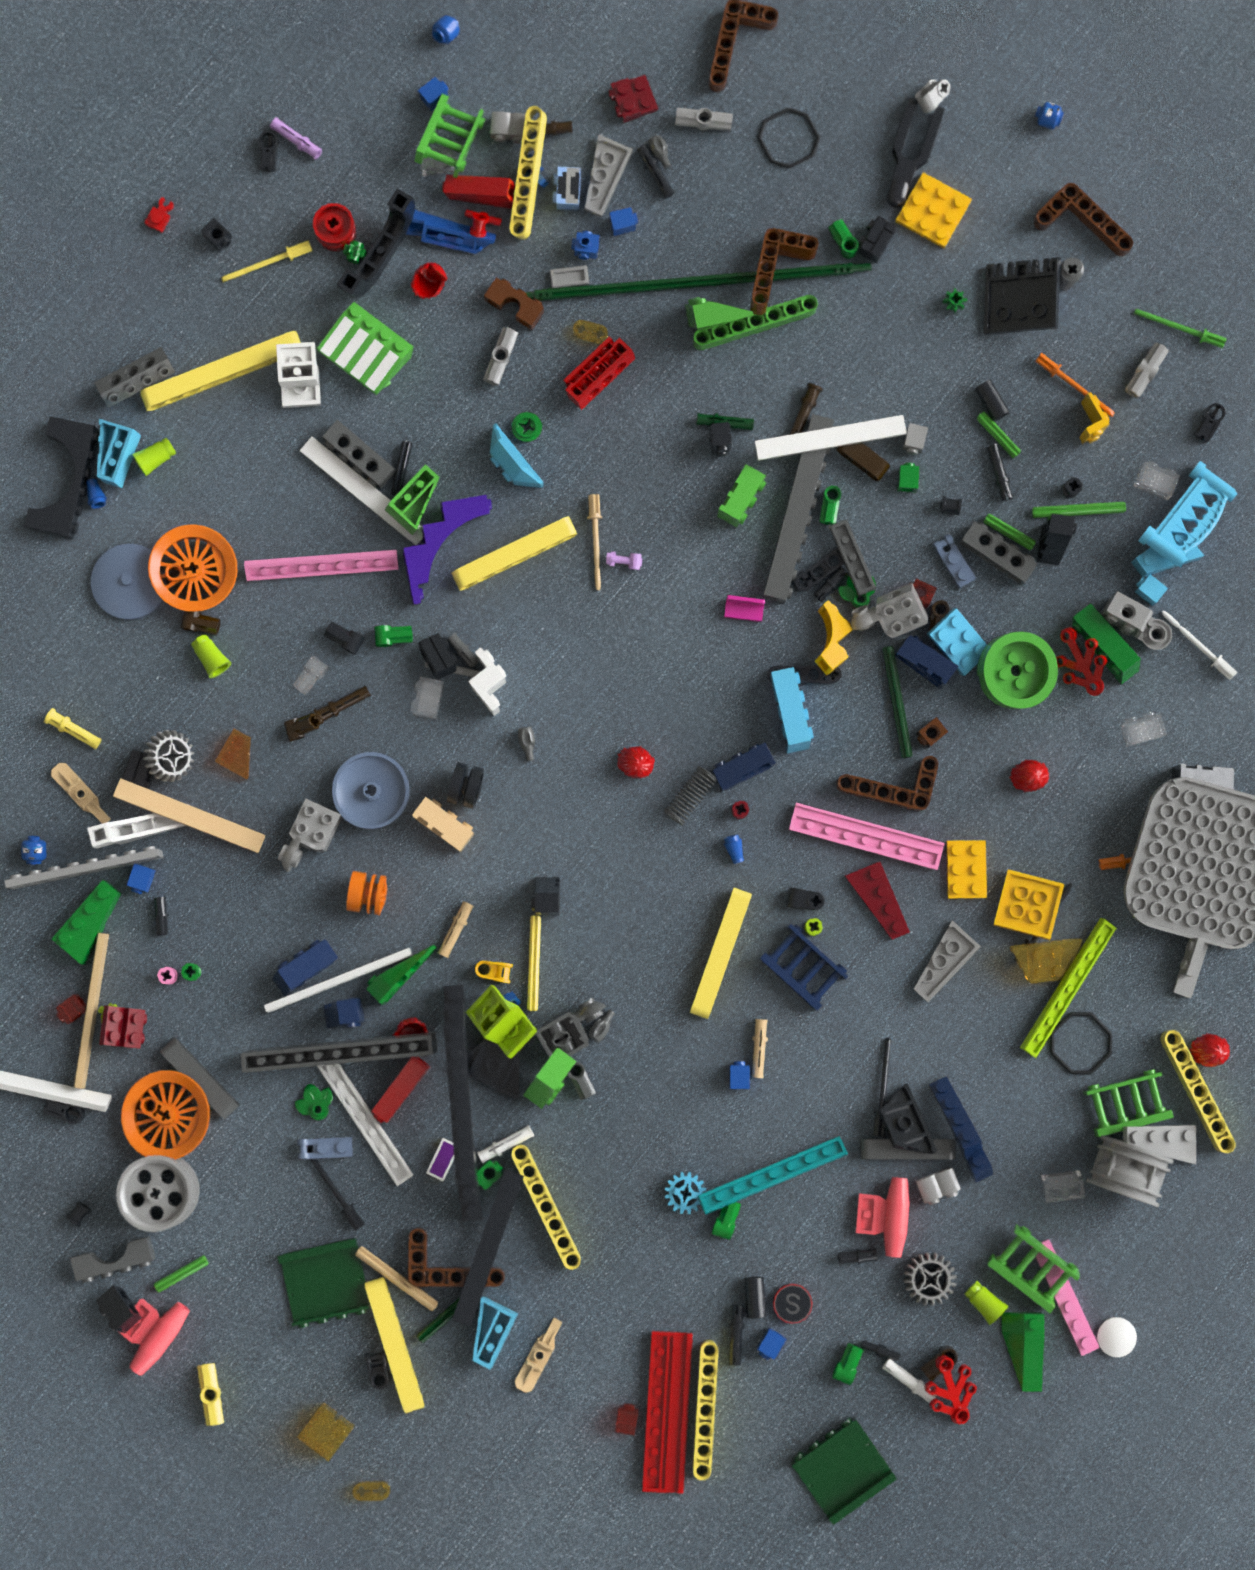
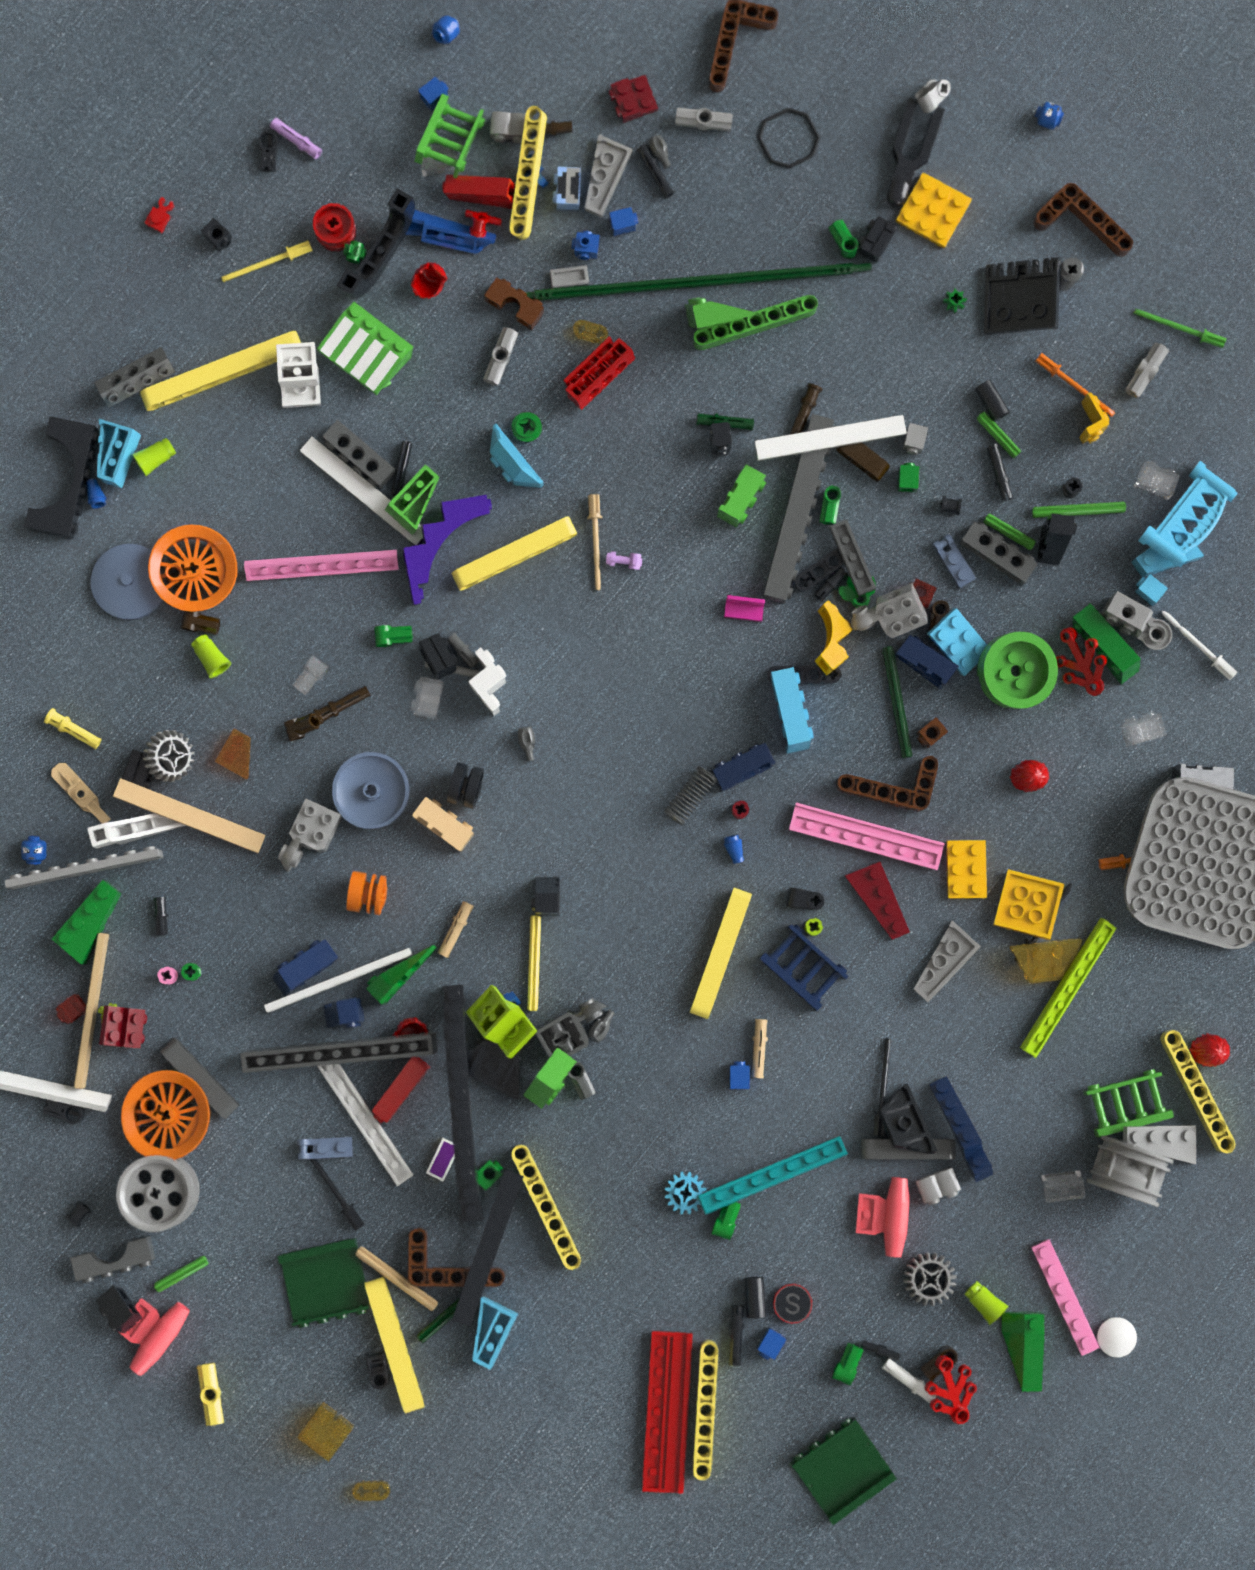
(140, 878): blue brick -> none
(312, 1100): green plate -> none
(347, 639): black piece -> none
(495, 971): yellow piece -> none
(505, 1144): white pin -> none
(533, 1367): tan piece -> none
(626, 1419): clear red brick -> none
(635, 762): red hair -> none
(802, 247): reddish brown beam -> none
(857, 1256): black axle -> none
(1030, 1287): bright green fence -> none
(1100, 1024): black piece -> none
(1190, 967): light grey bracket -> none
(1209, 425): black piece -> none

